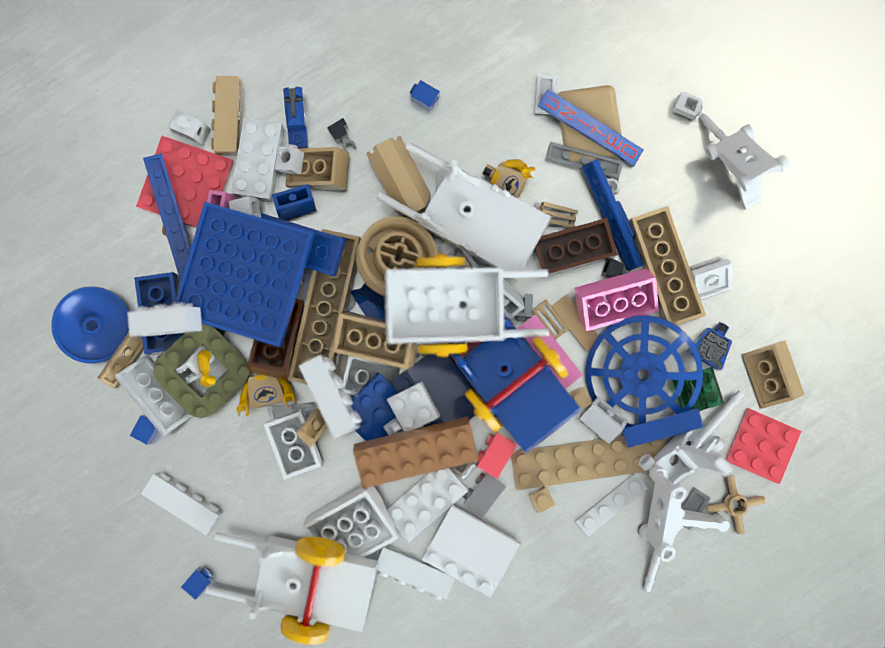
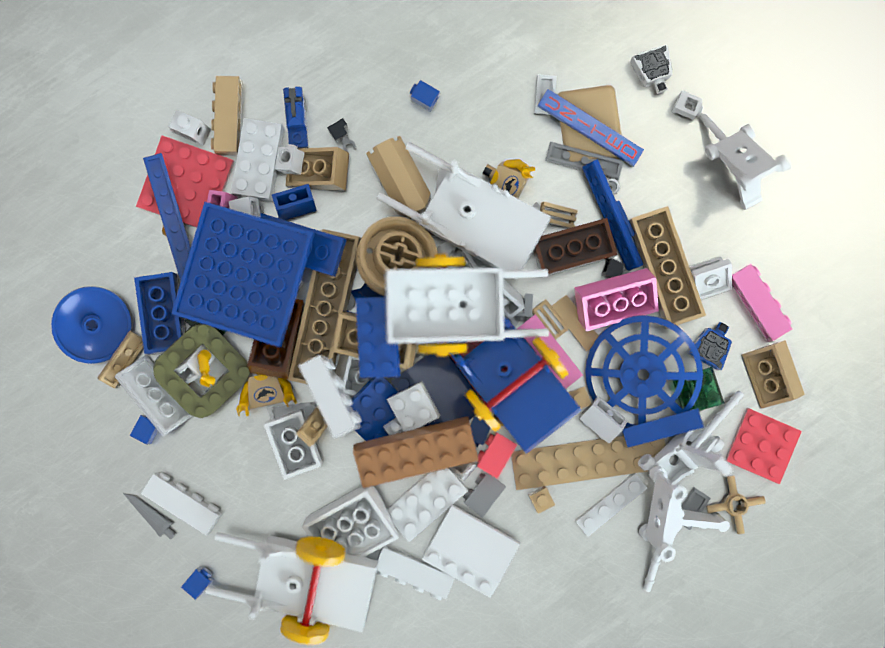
(154, 519): none -> light grey bar
(164, 320): white brick -> none
(375, 355): none -> blue plate
(479, 430): none -> blue brick
(653, 67): none -> torso
(760, 303): none -> bright pink brick

